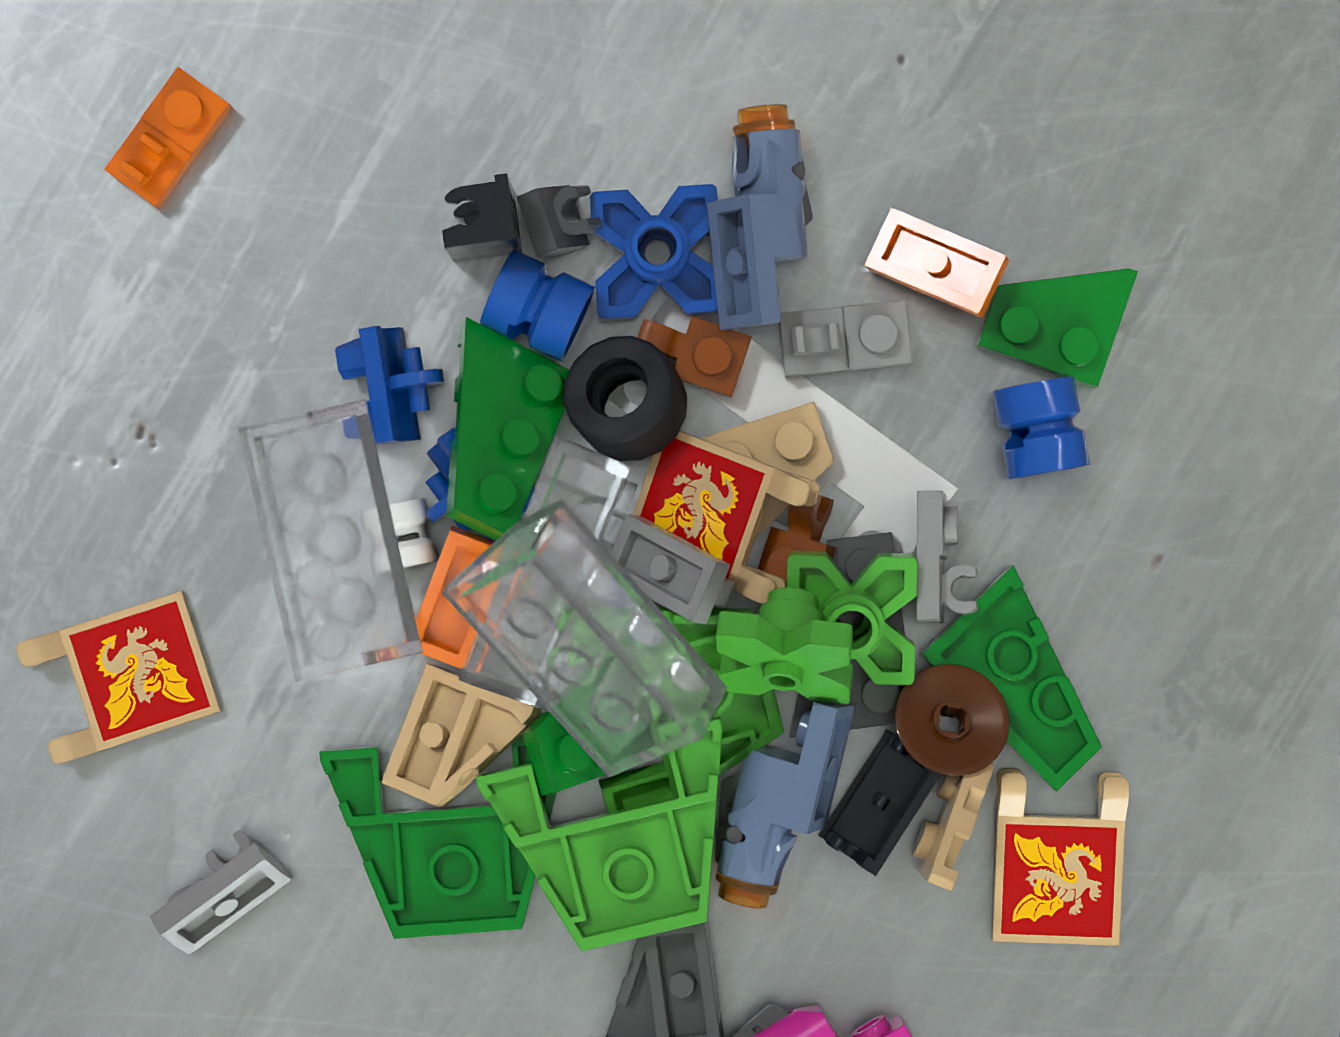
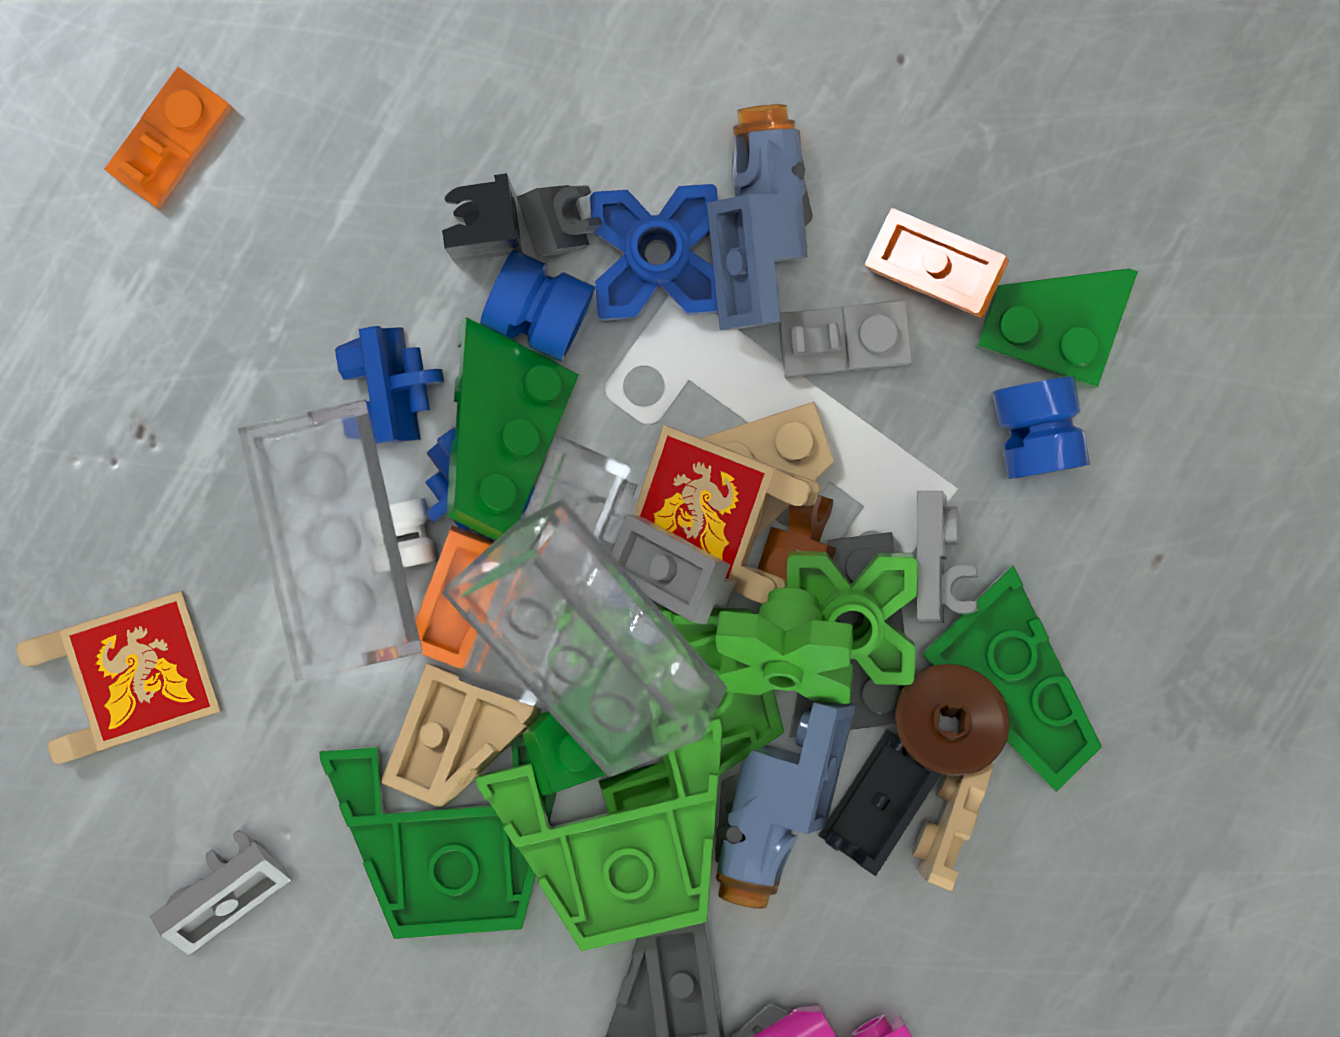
(605, 368): black tyre -> none
(703, 355): dark orange plate -> none
(1058, 873): flag -> none

